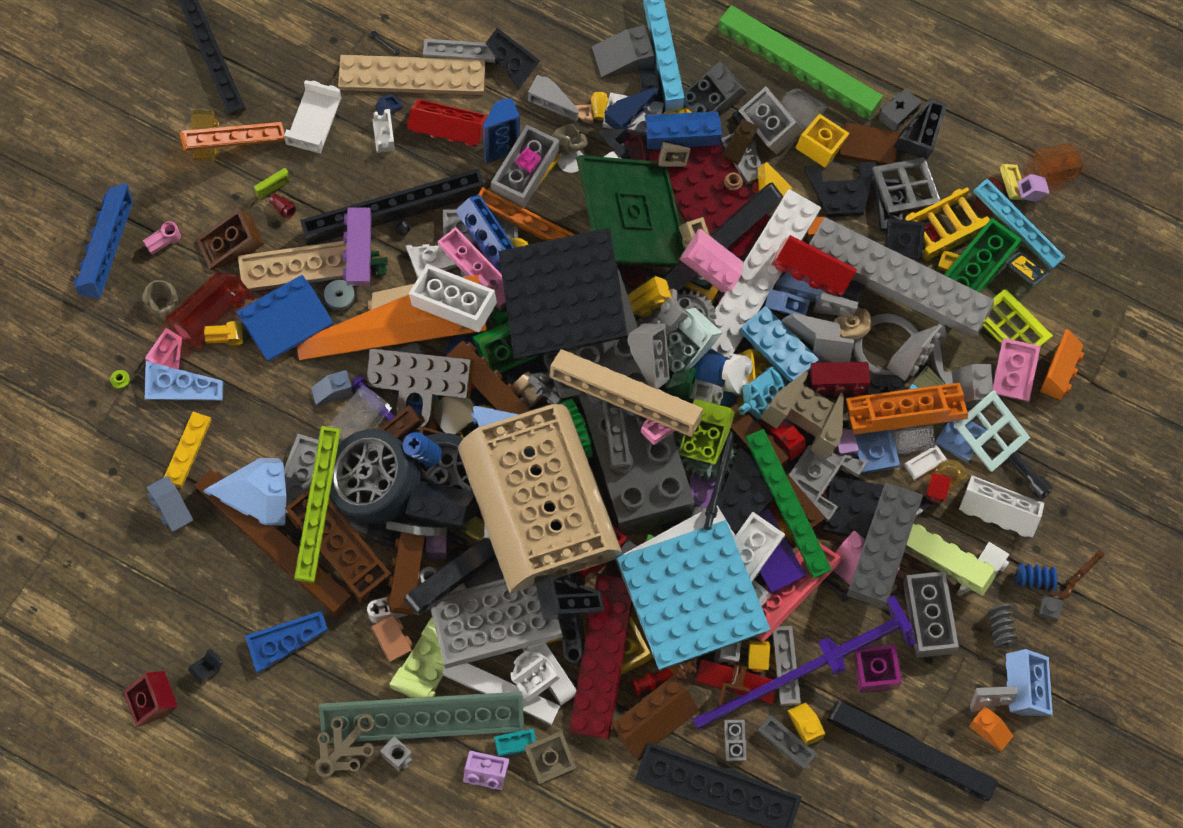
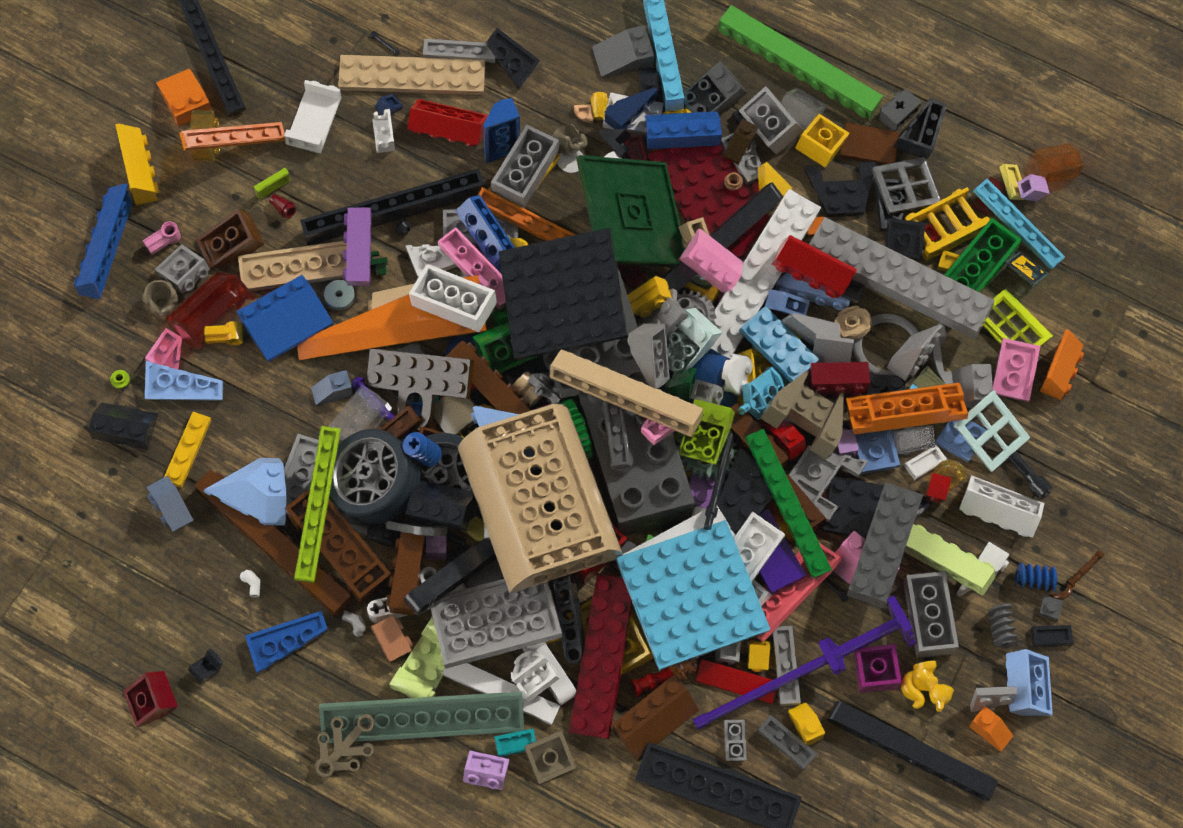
(122, 425): none -> black slope
(137, 164): none -> yellow slope
(183, 95): none -> orange slope
(183, 269): none -> light grey plate
(254, 582): none -> white arm
(356, 621): none -> light grey arm
(393, 746): light grey brick -> none
(528, 160): dark pink tile -> none
(549, 96): light grey slope -> none
(567, 601): black wedge -> none
(673, 155): dark tan slope -> none
(736, 682): reddish brown bracket -> none
(834, 305): light grey wing -> none
(923, 679): none -> yellow animal
(1051, 636): none -> black tile

